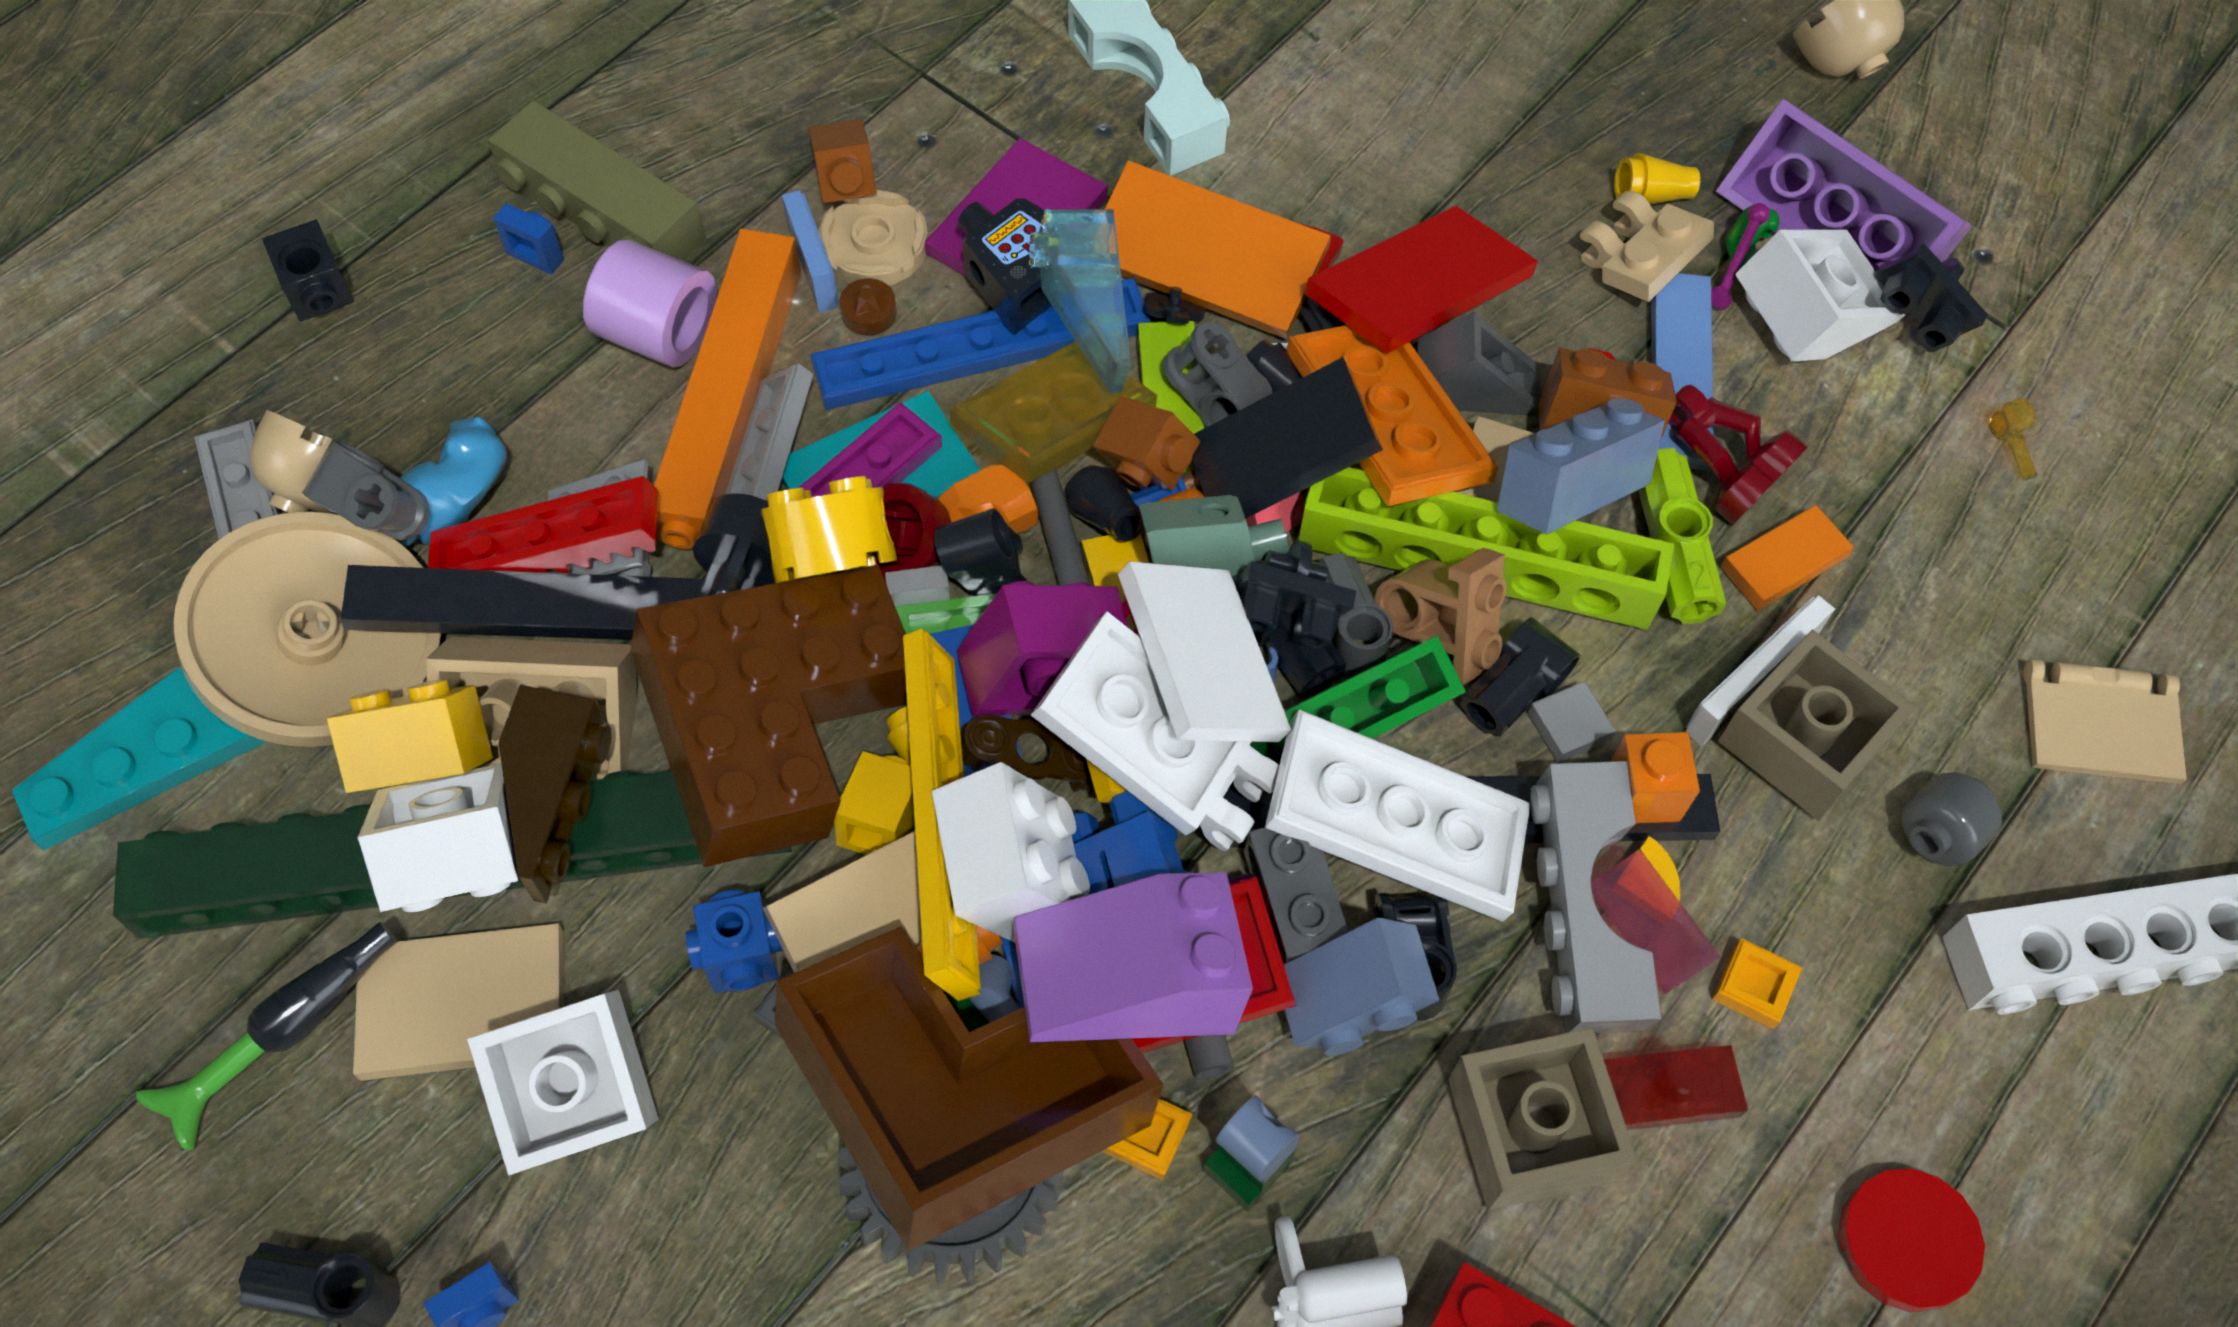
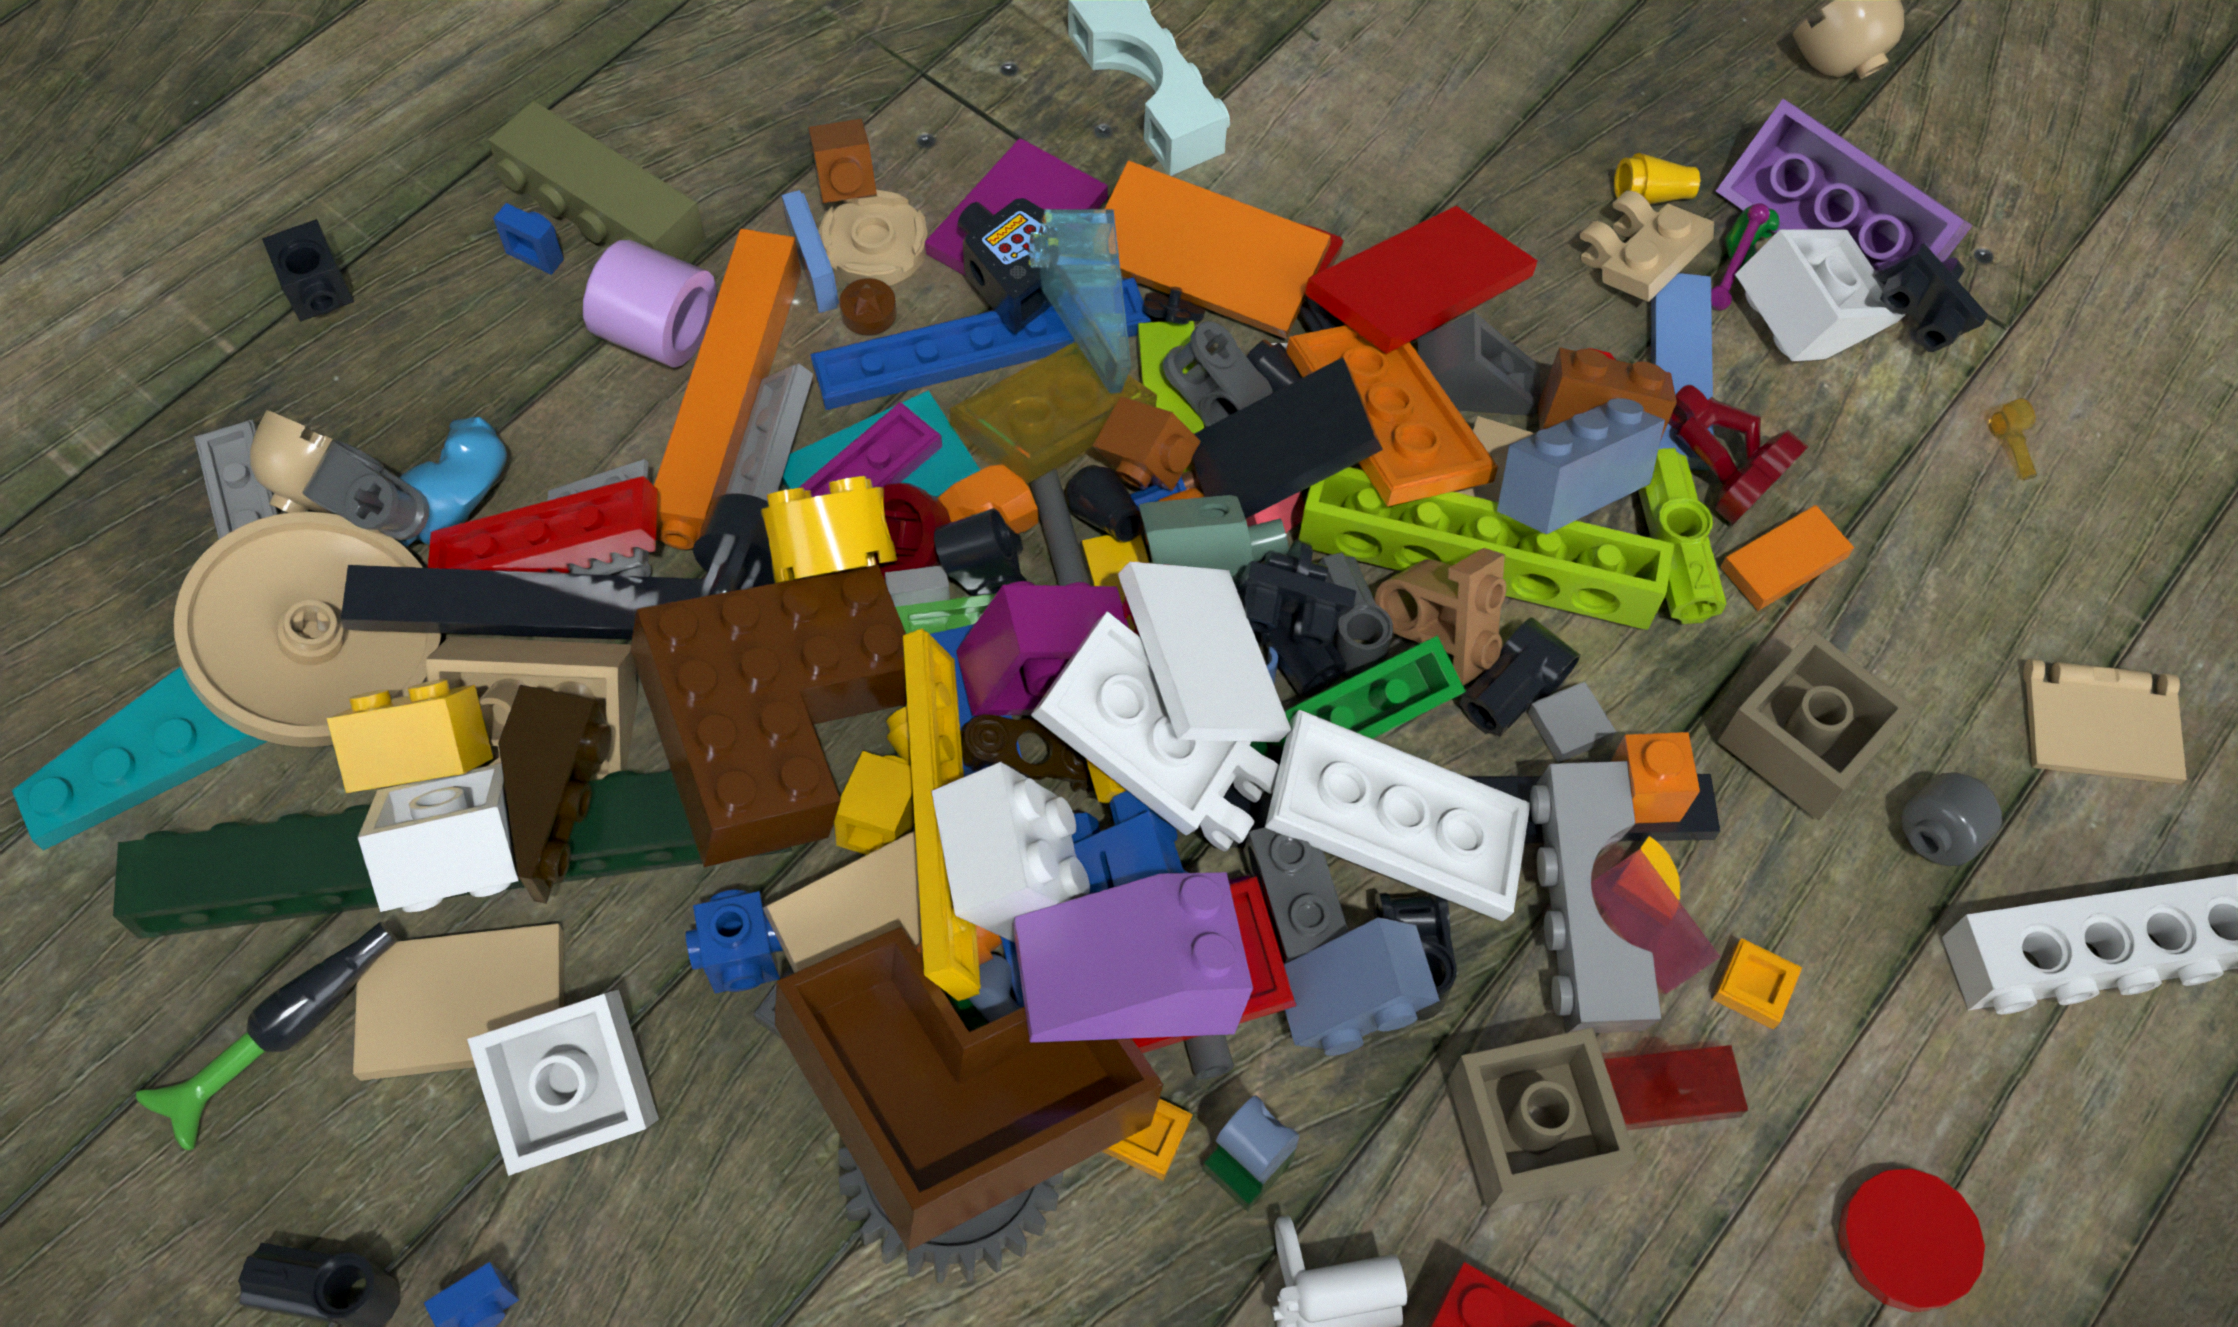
(1740, 685): white tile -> none

